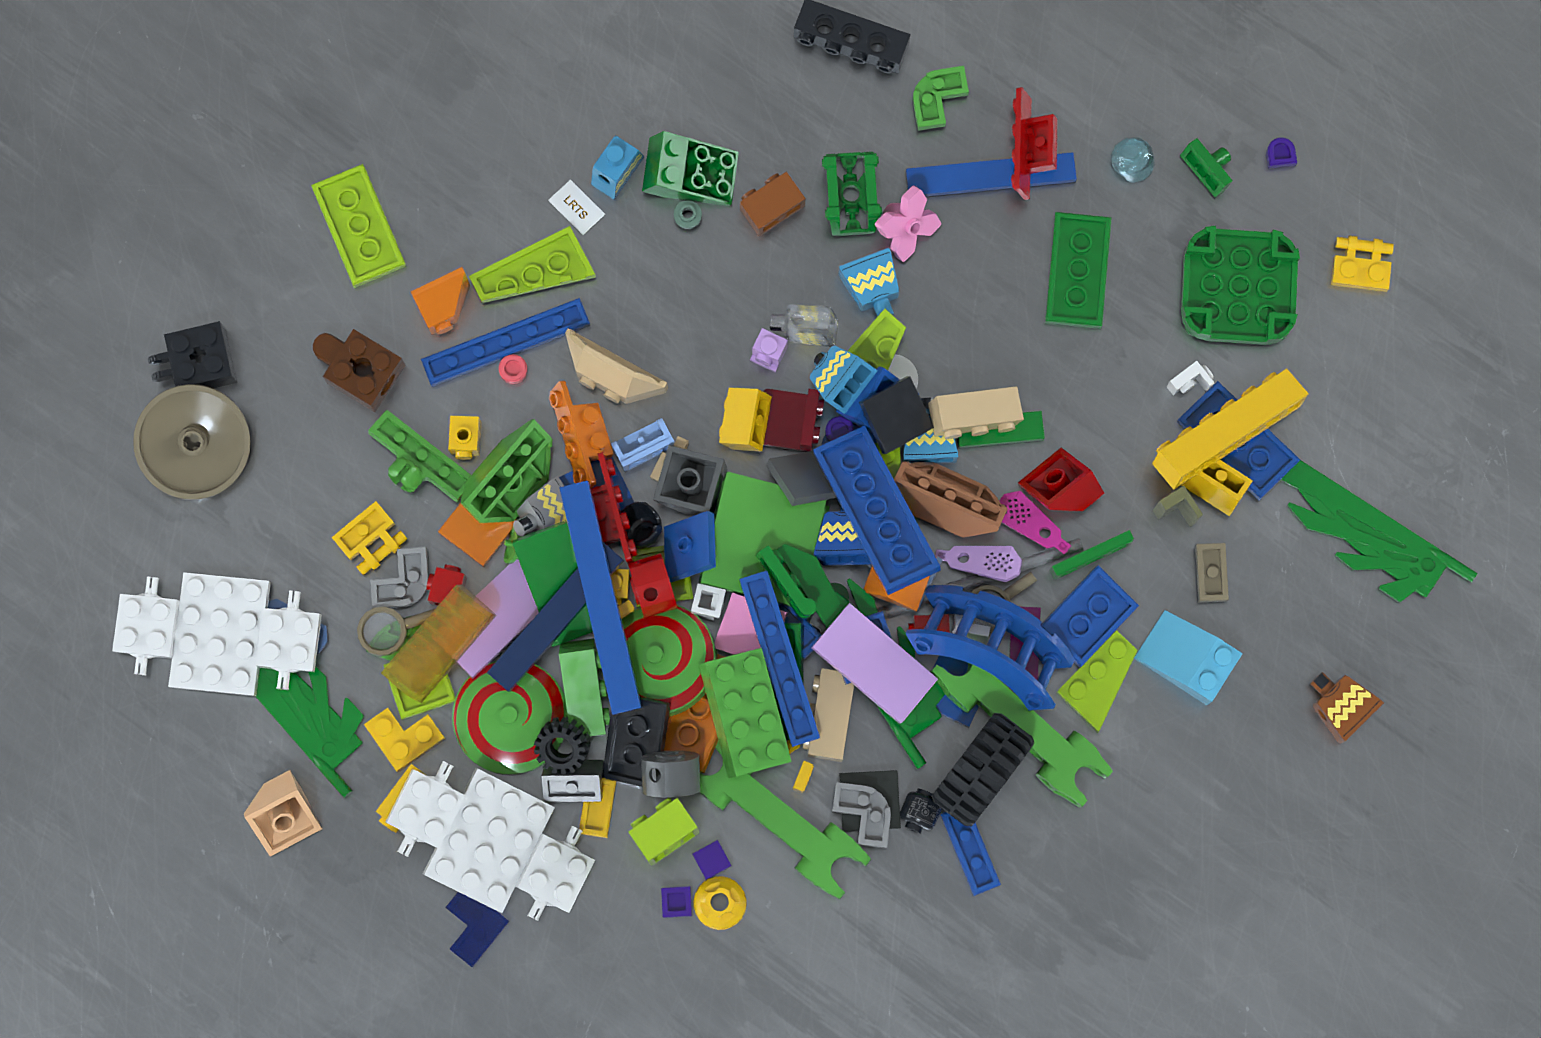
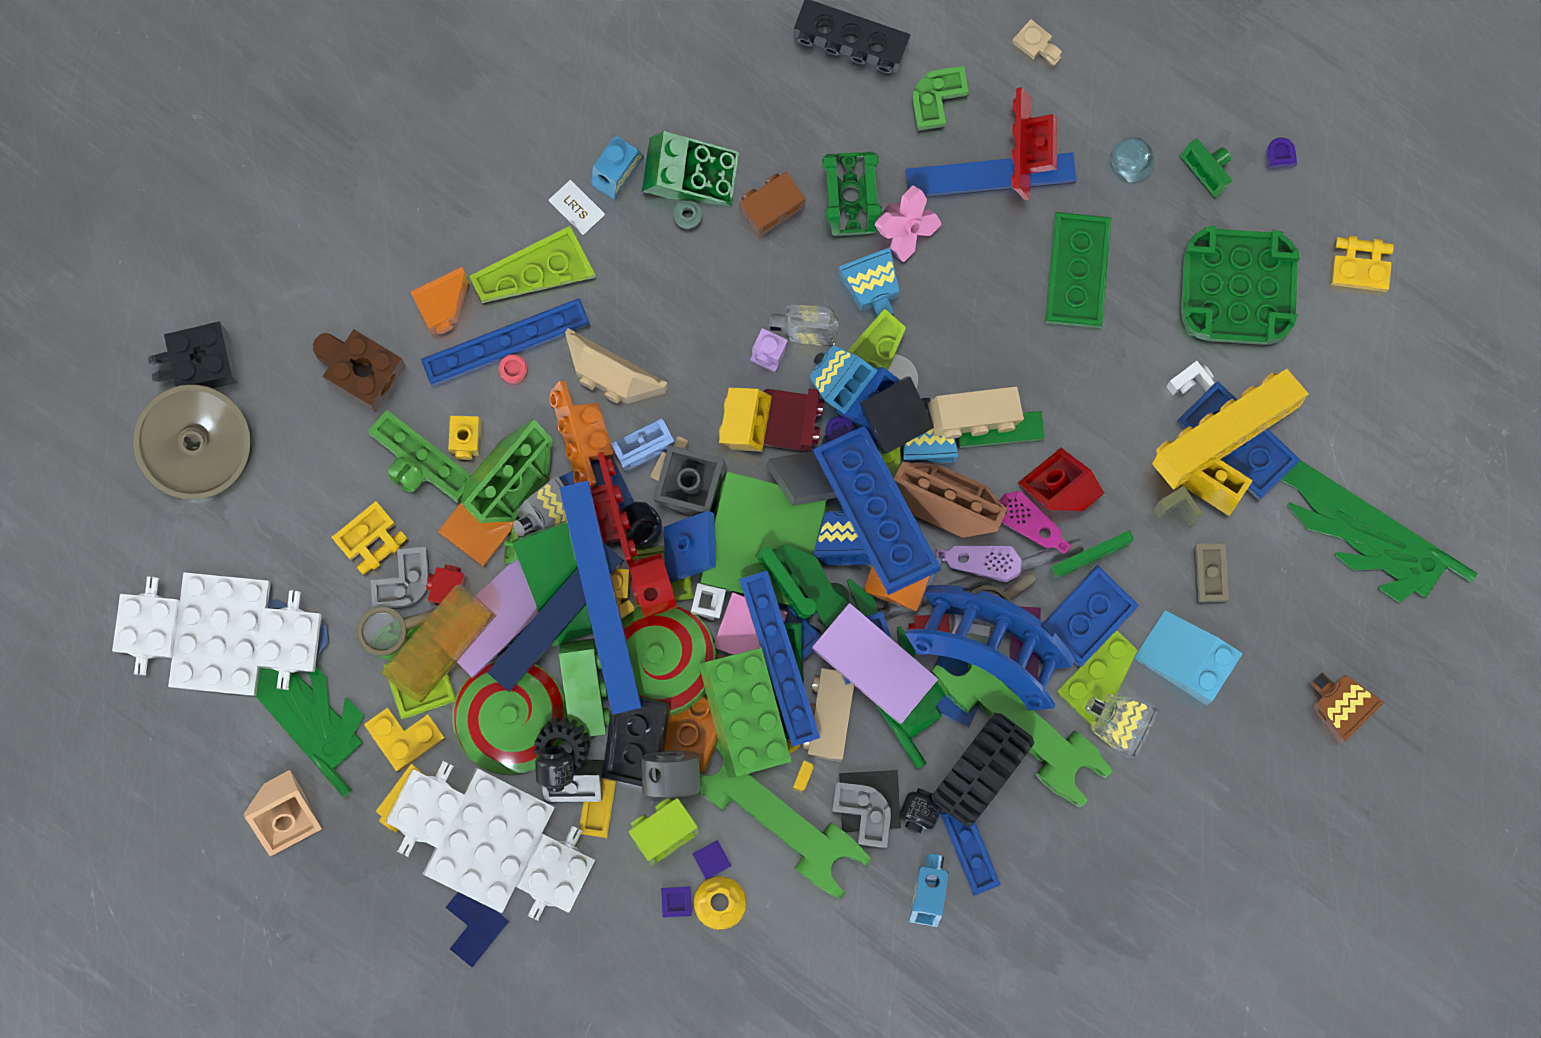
(358, 225): lime tile -> none
(554, 768): none -> black head
(928, 901): none -> dark azure torso
(1035, 41): none -> tan plate
(1122, 722): none -> clear torso

